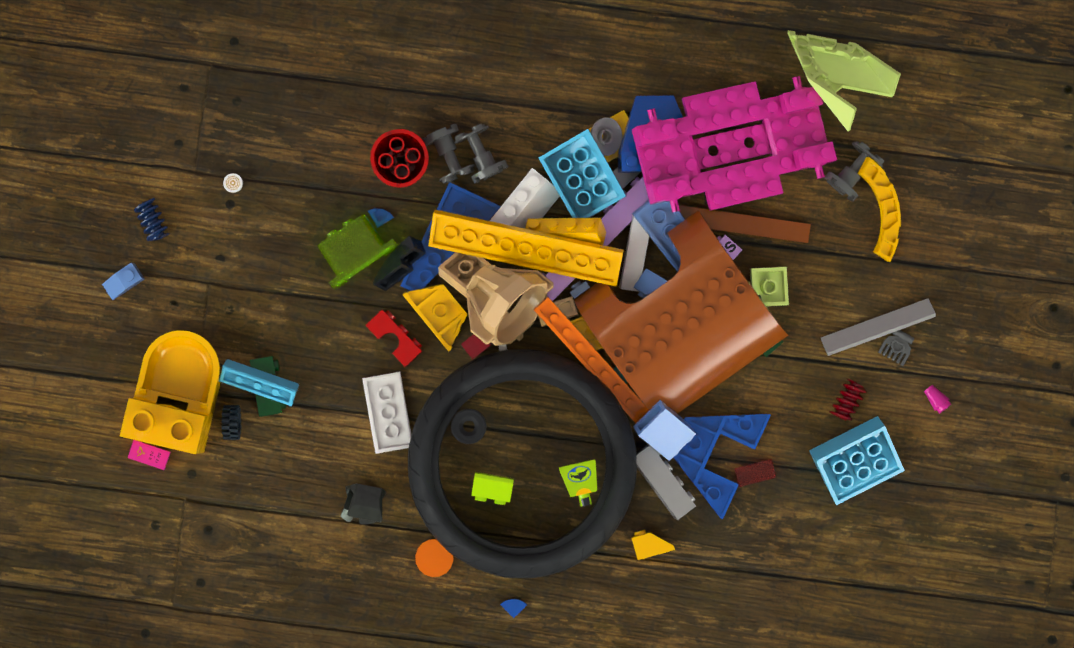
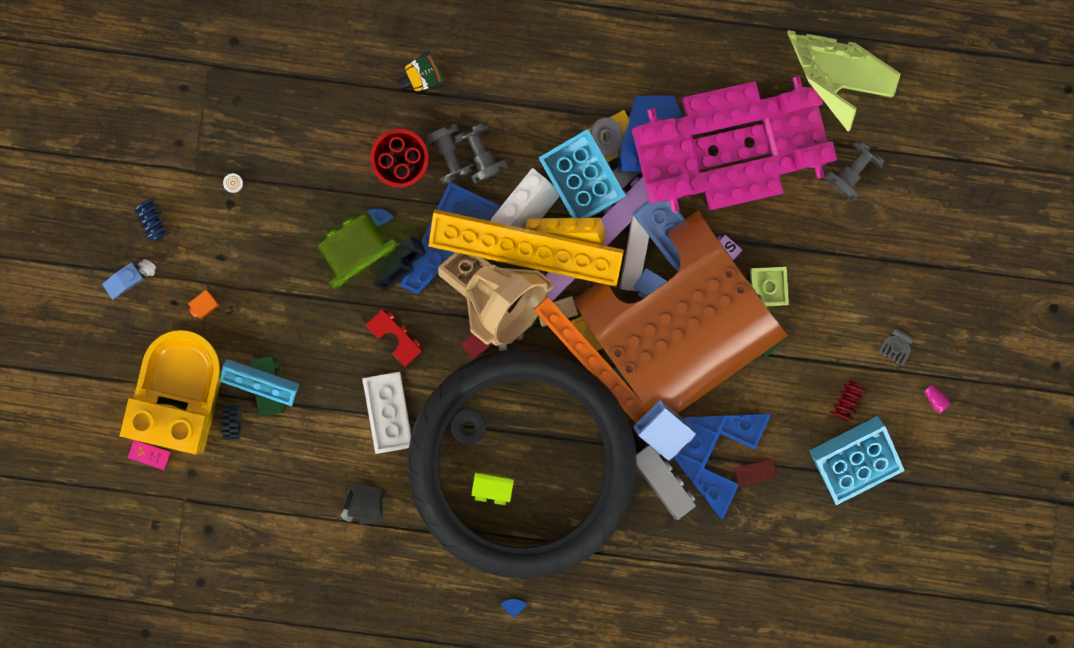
(146, 268): none -> white plate
(203, 305): none -> orange brick
(422, 74): none -> torso
(433, 558): orange tile -> none
(438, 311): yellow wing -> none
(578, 289): sand blue plate -> none
(580, 480): lime torso -> none
(648, 544): yellow slope -> none
(751, 224): dark orange tile -> none
(878, 327): light grey tile -> none
(888, 205): yellow tile -> none

